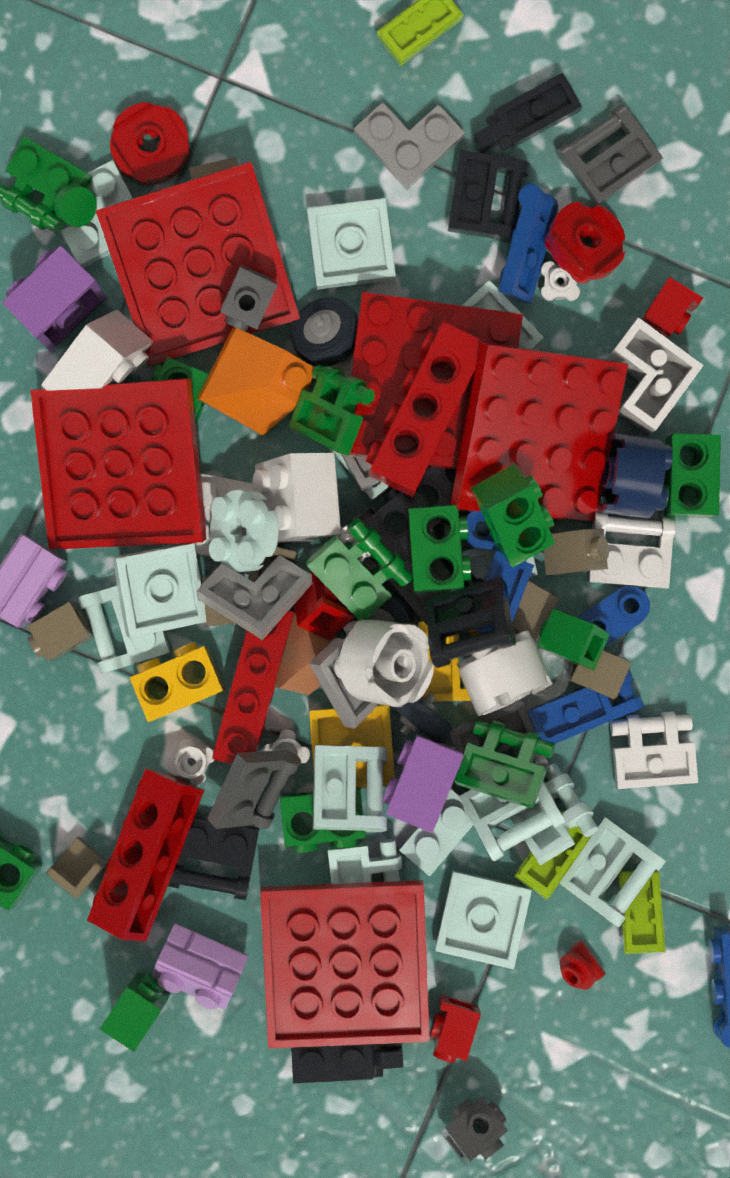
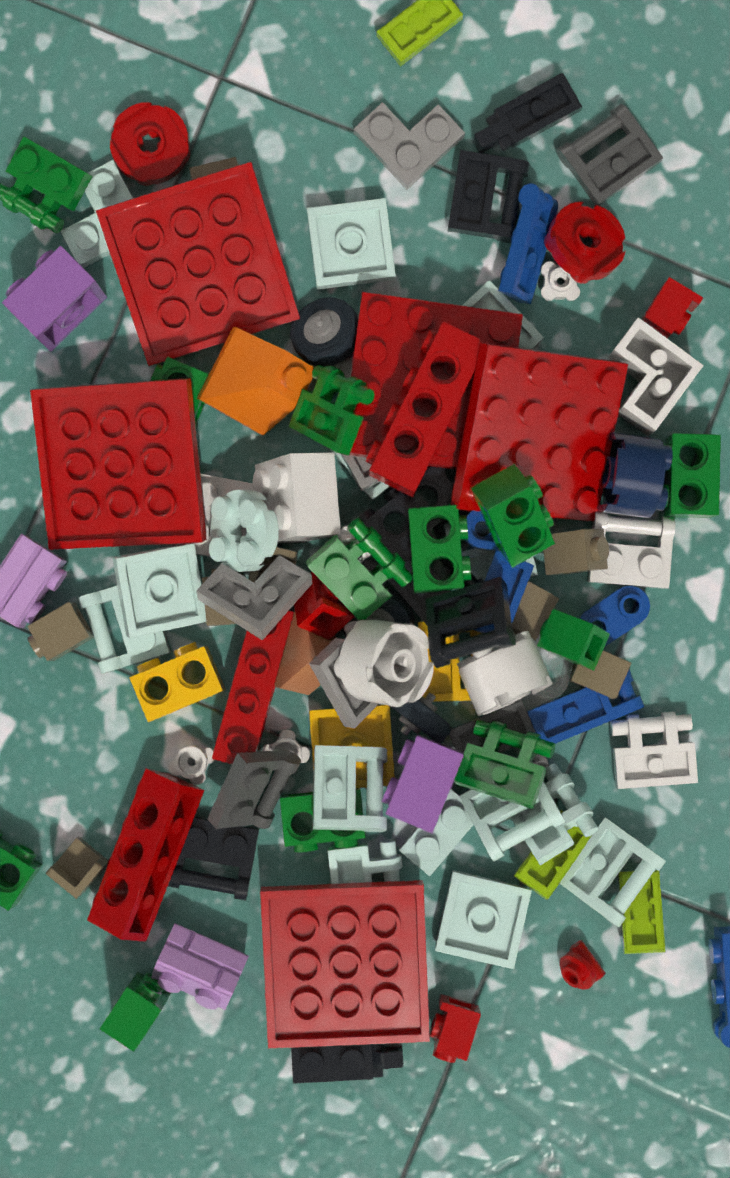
(75, 205): green tile -> none
(100, 354): white slope -> none
(247, 298): dark grey brick -> none
(463, 1138): dark grey brick -> none

